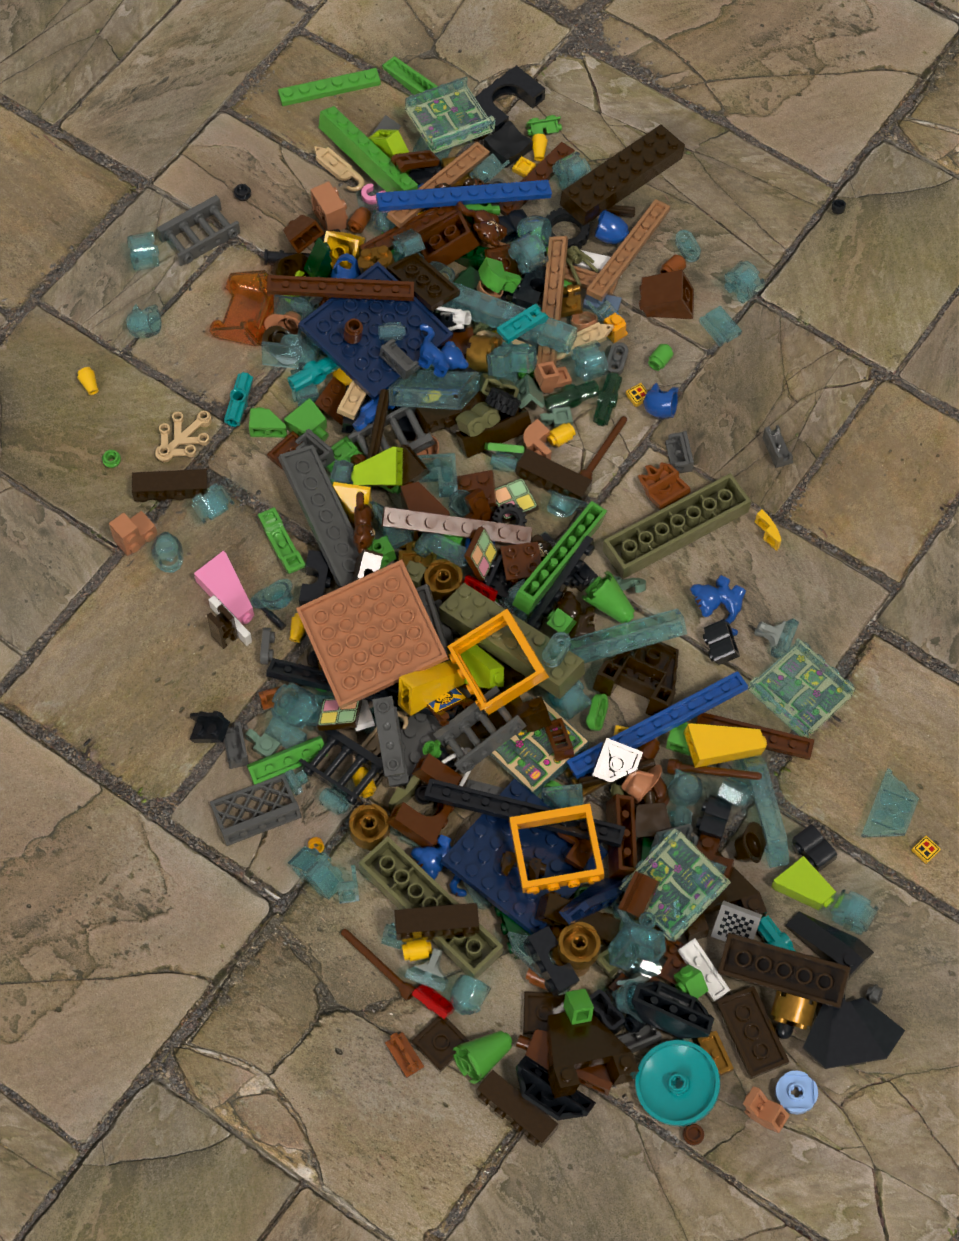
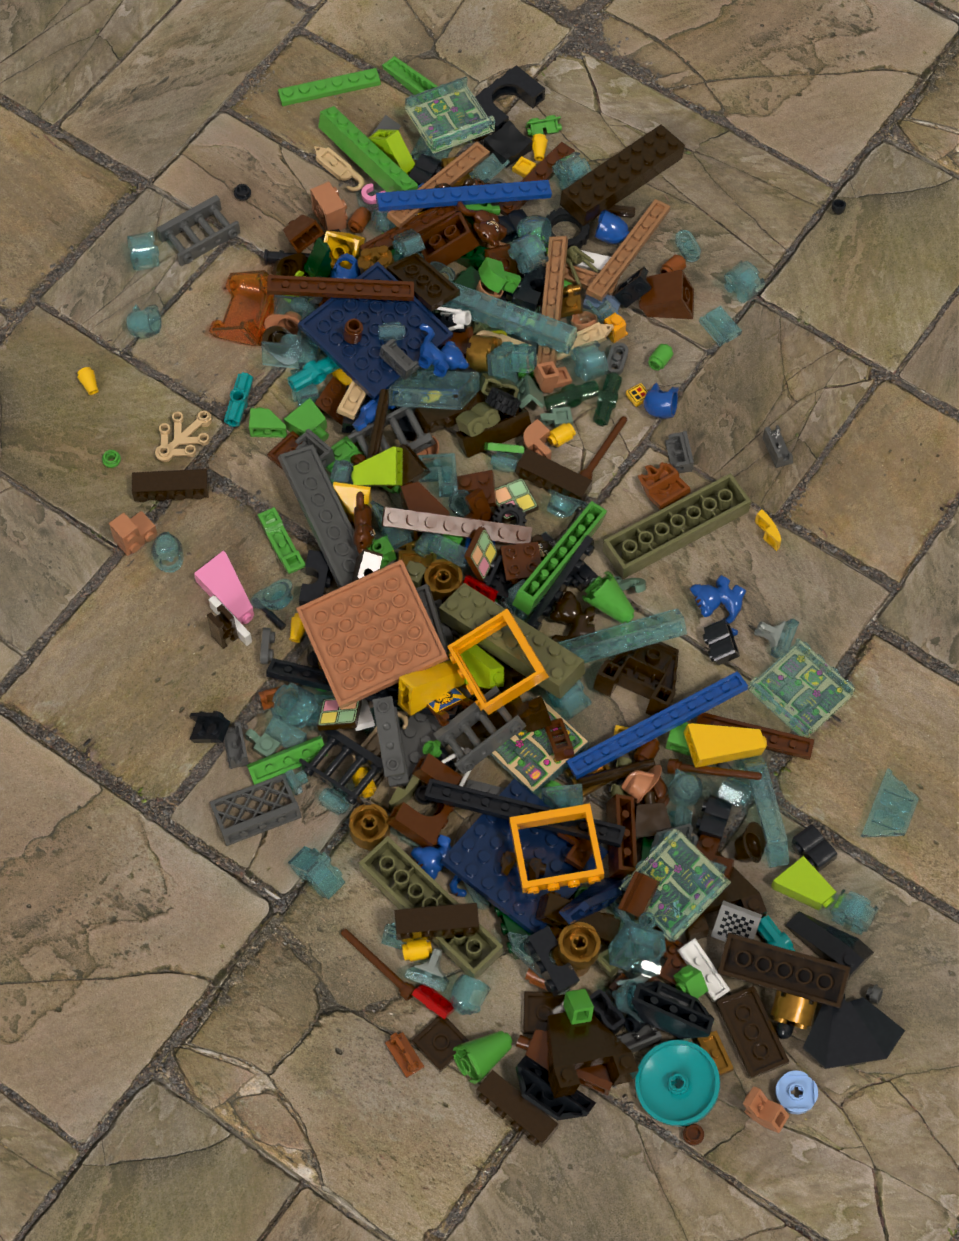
(212, 503): clear light blue brick -> none
(316, 840): light orange hinge -> none
(348, 890): clear light blue panel -> none
(415, 160): reddish brown plate -> none
(522, 323): teal plate -> none
(555, 651): clear light blue plate -> none
(560, 621): bright green brick -> none
(597, 712): bright green plate -> none
(615, 761): plate -> none
(633, 288): none -> black bracket
(926, 849): yellow tile -> none

